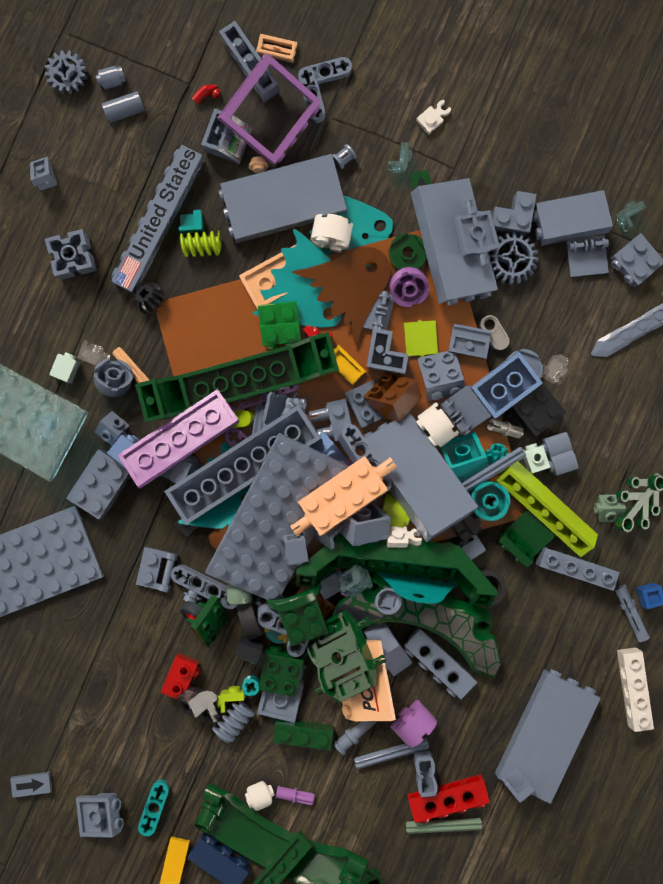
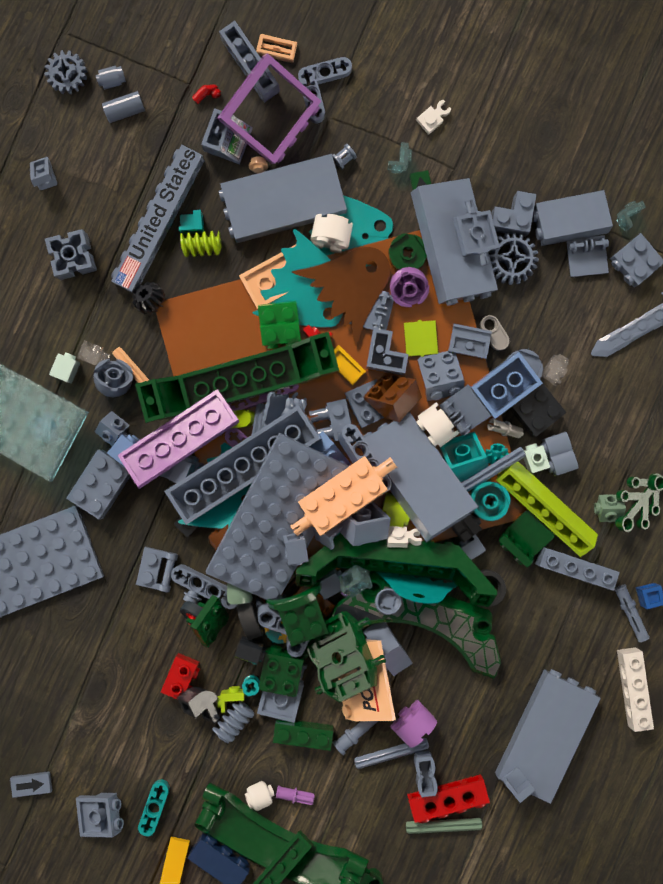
(464, 680): sand blue brick -> none

